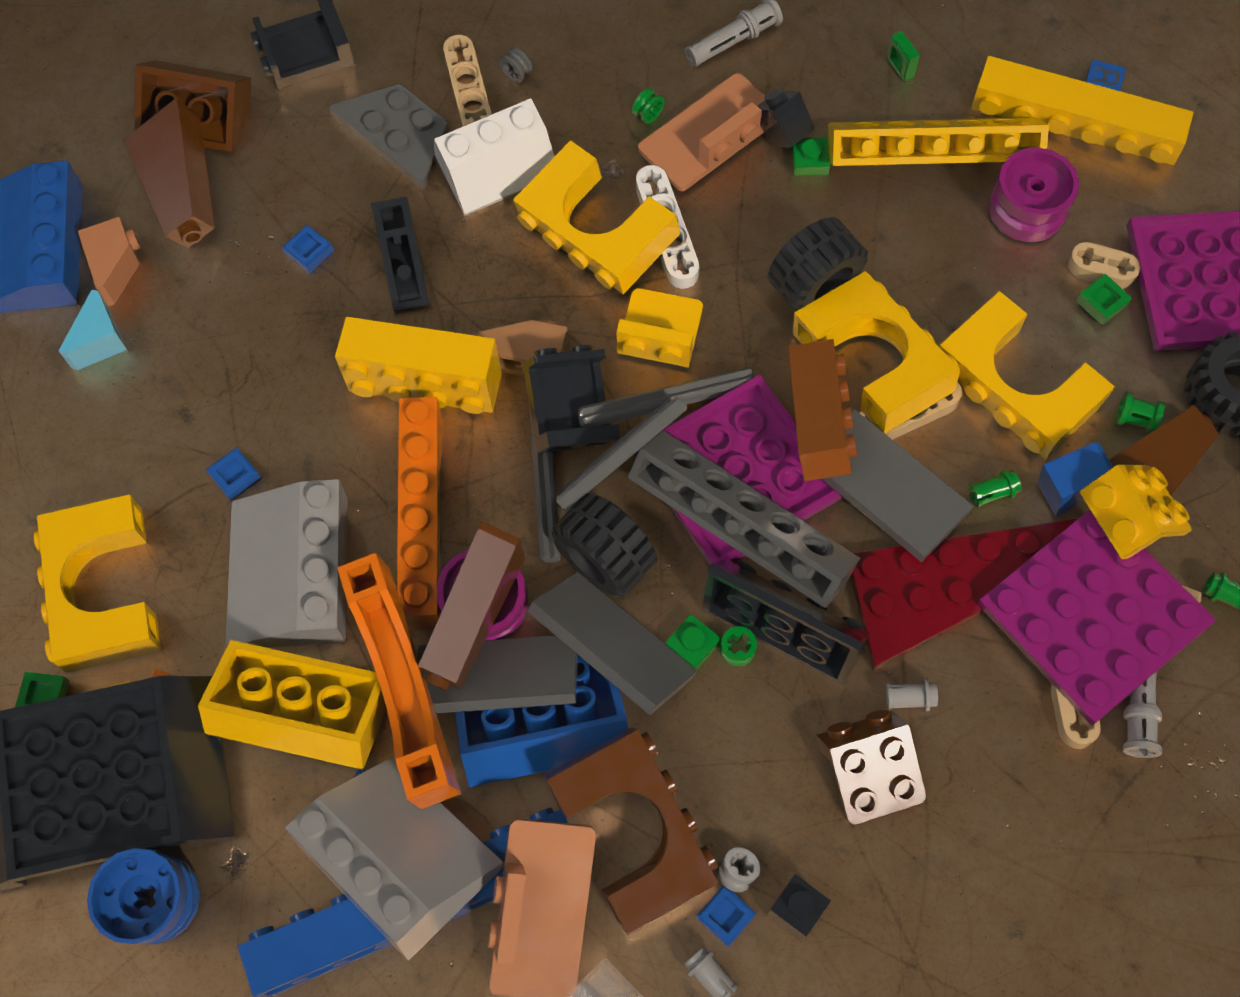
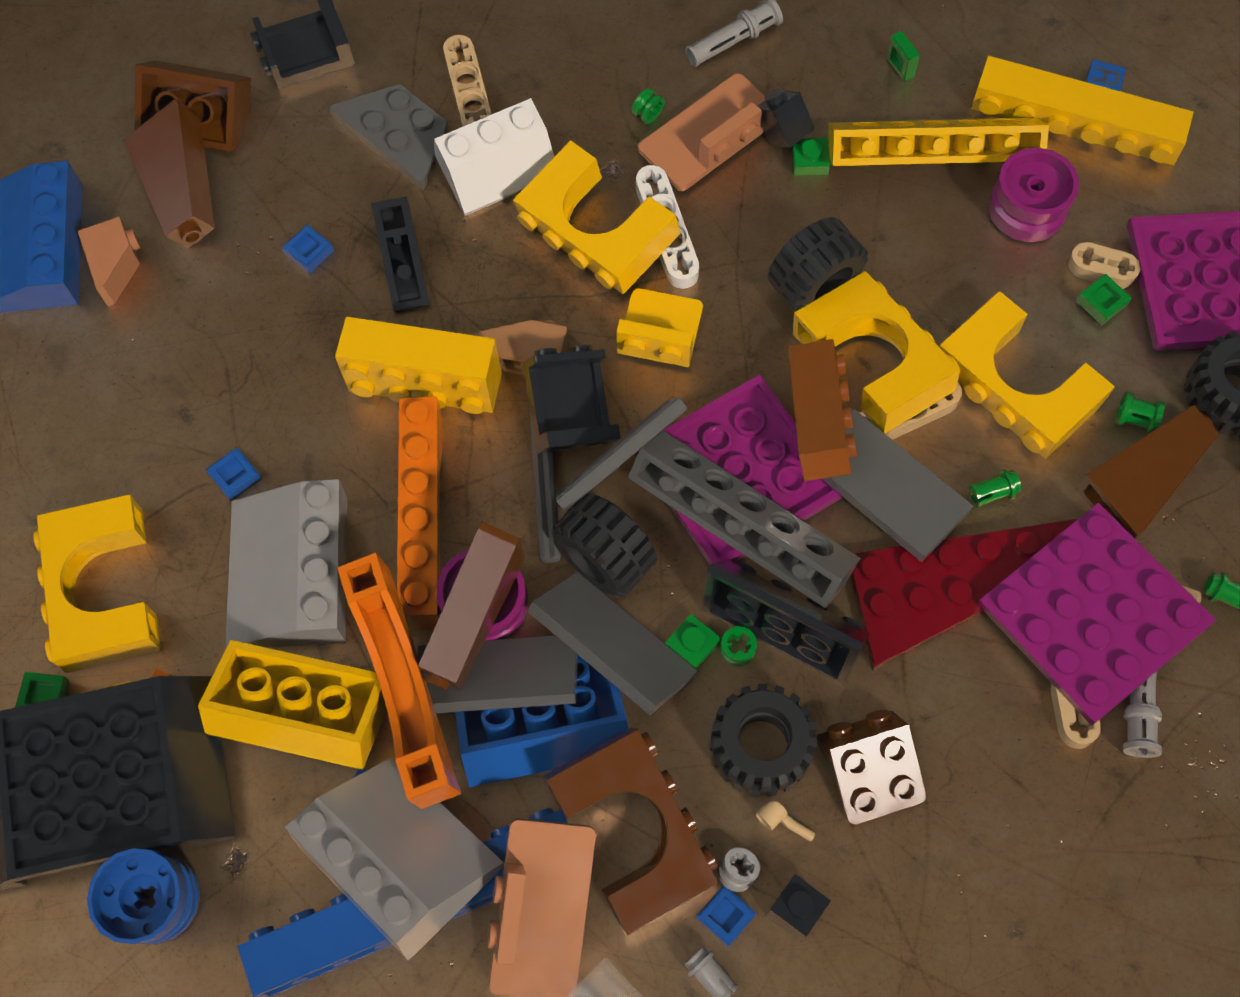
(92, 335): medium azure slope -> none
(515, 64): dark grey bush -> none
(648, 401): dark grey axle -> none
(768, 707): none -> black tyre
(773, 813): none -> tan hand
(912, 695): light grey pin -> none
(1069, 474): blue slope -> none
(1135, 508): yellow bracket -> none

